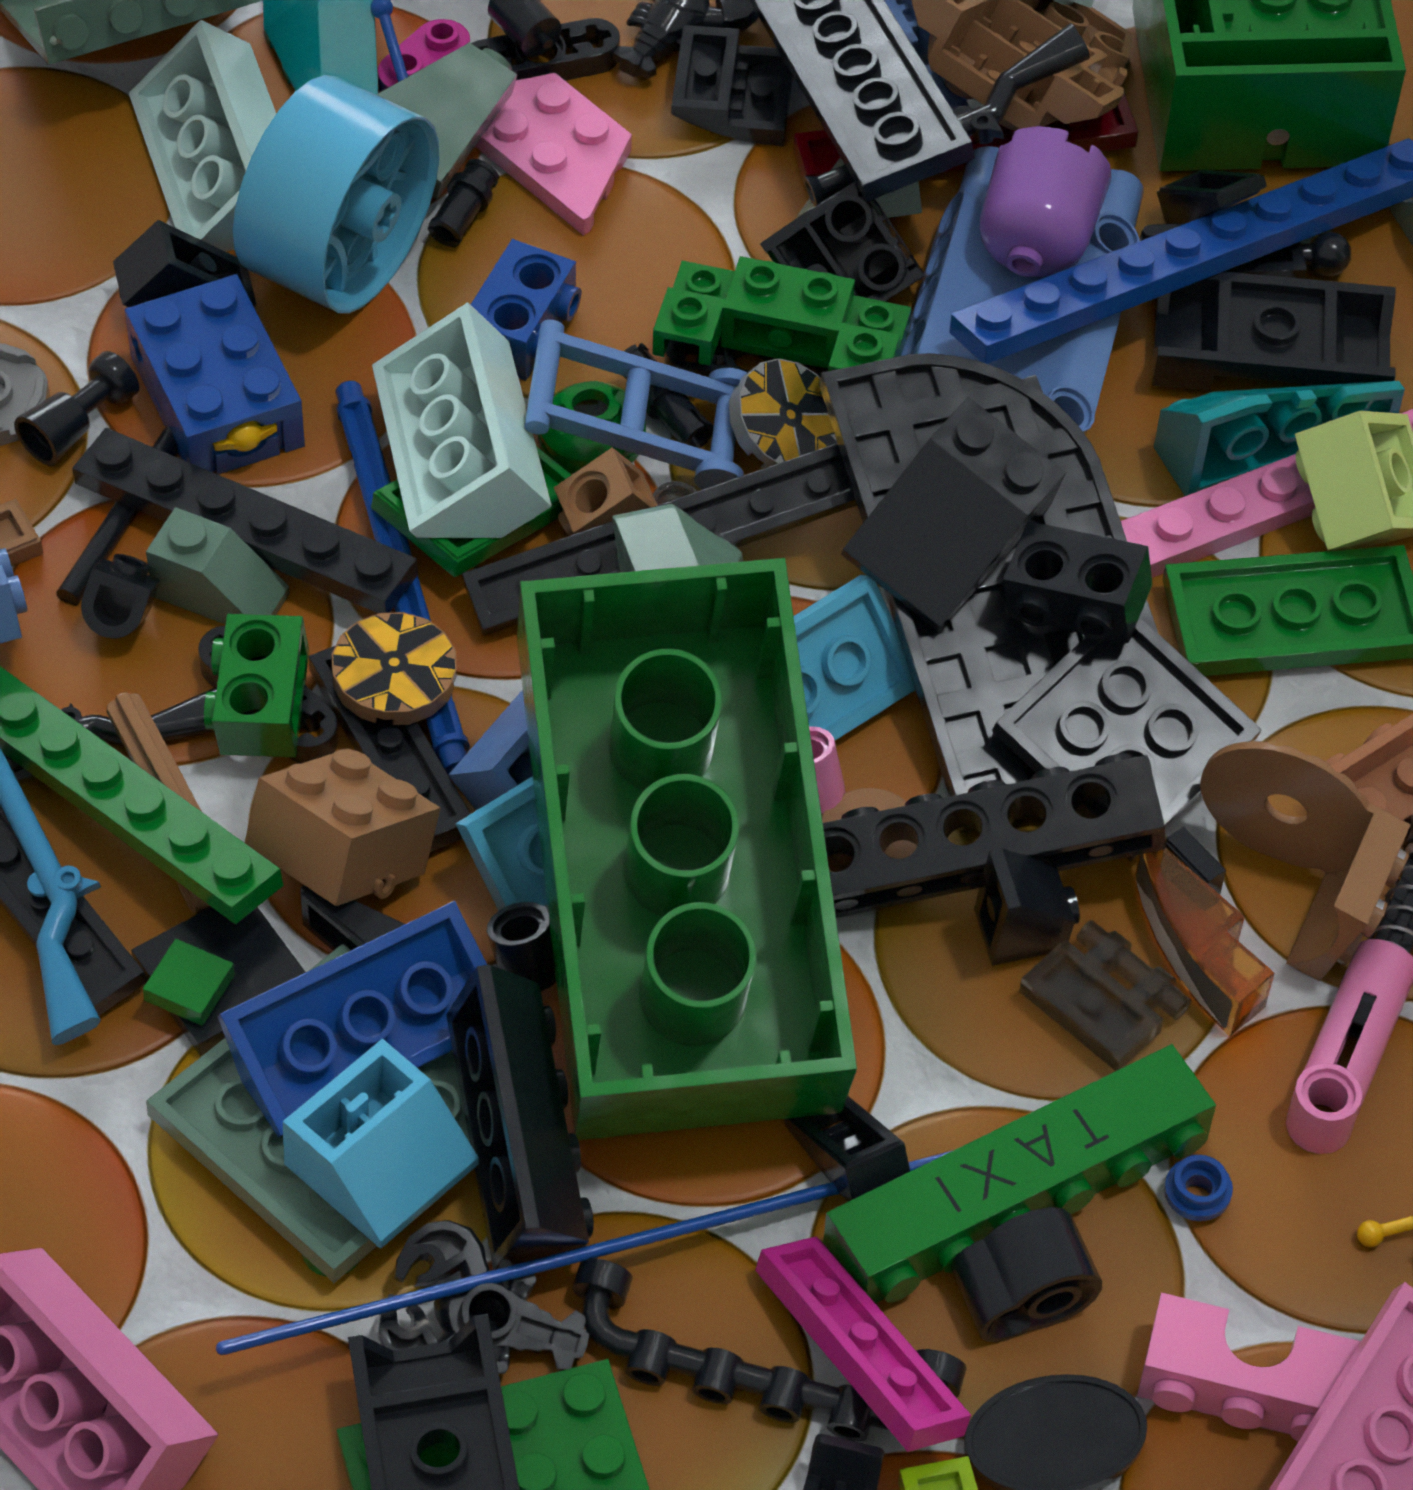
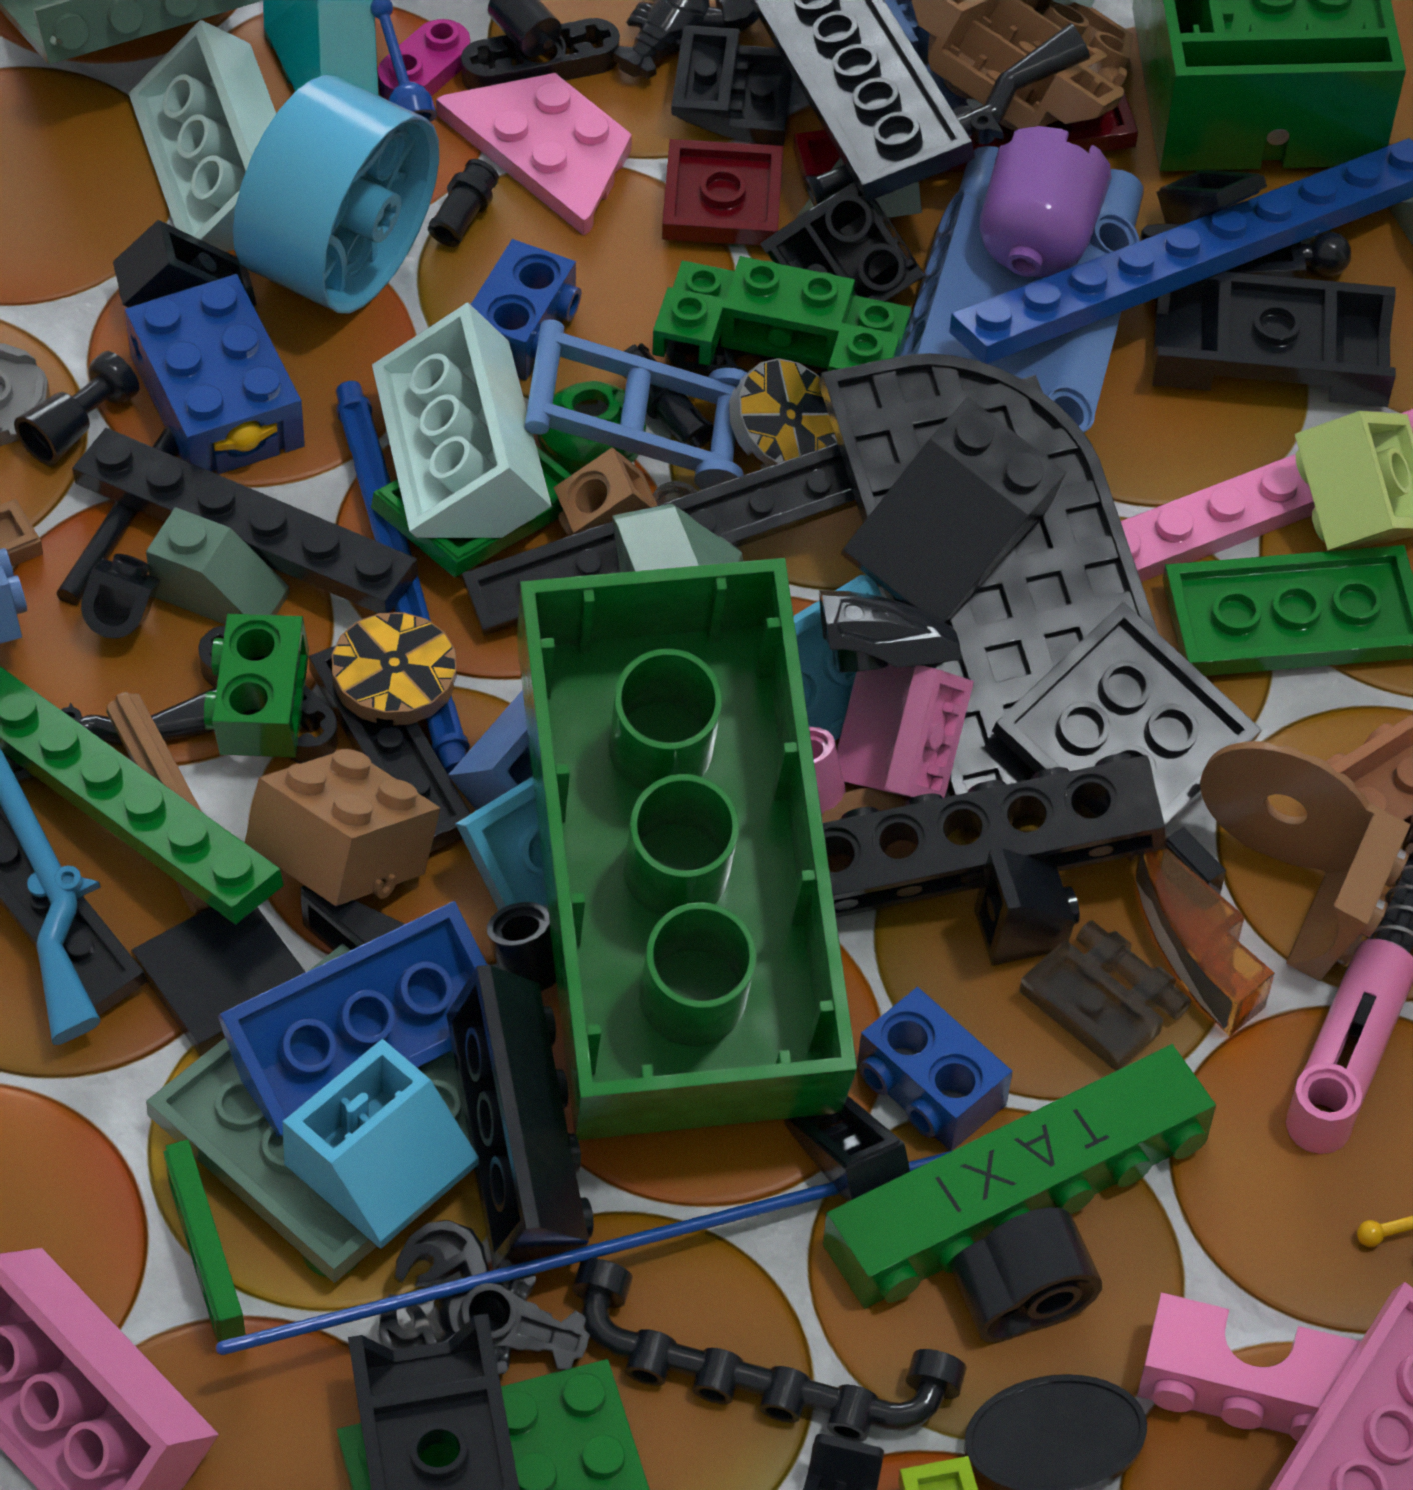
(188, 982): green tile -> none
(203, 1242): none -> green tile
(460, 100): sand green slope -> none
(722, 192): none -> dark red plate
(863, 1344): dark pink plate -> none
(876, 631): none -> black slope
(903, 729): none -> bright pink bracket
(944, 1061): none -> blue brick
(1078, 582): black brick -> none
(1204, 1173): blue plate -> none
(1244, 430): teal wedge -> none

